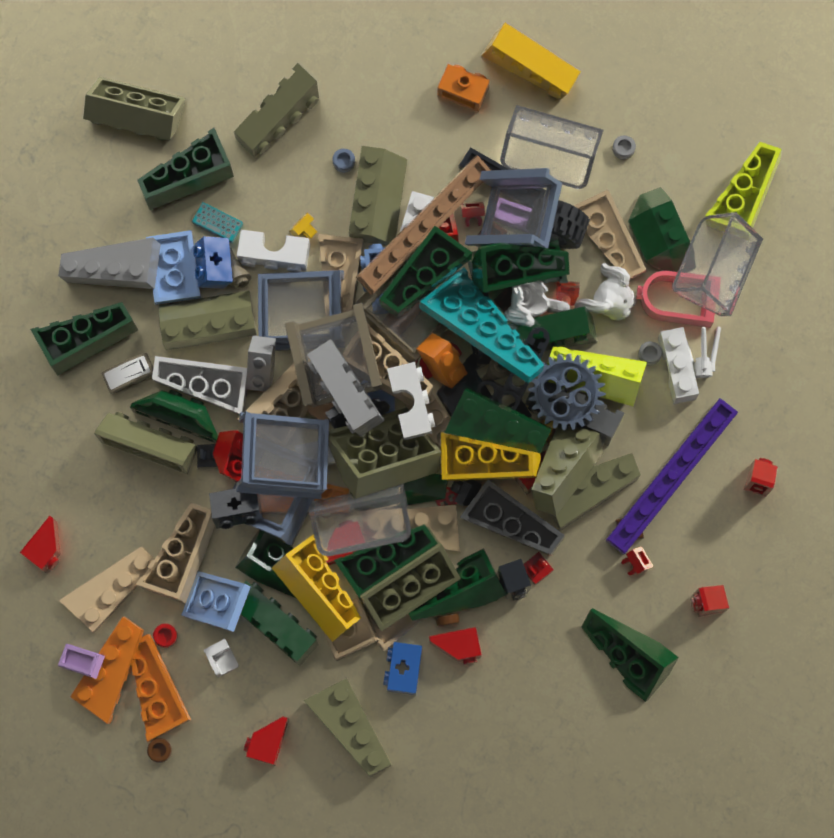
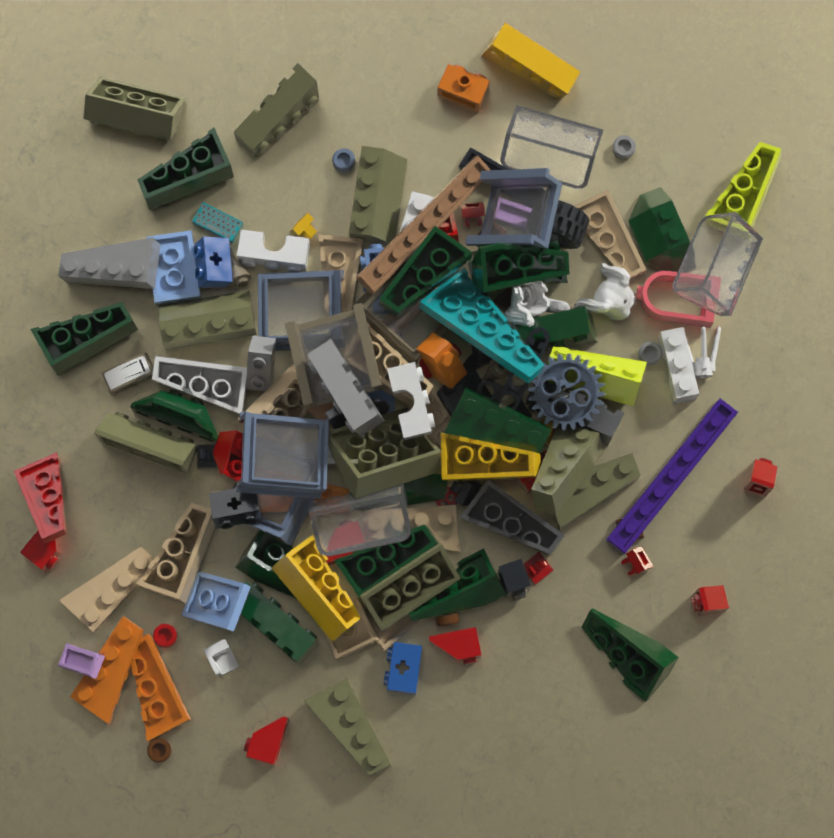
(44, 495): none -> wing
(568, 289): clear red tile -> none

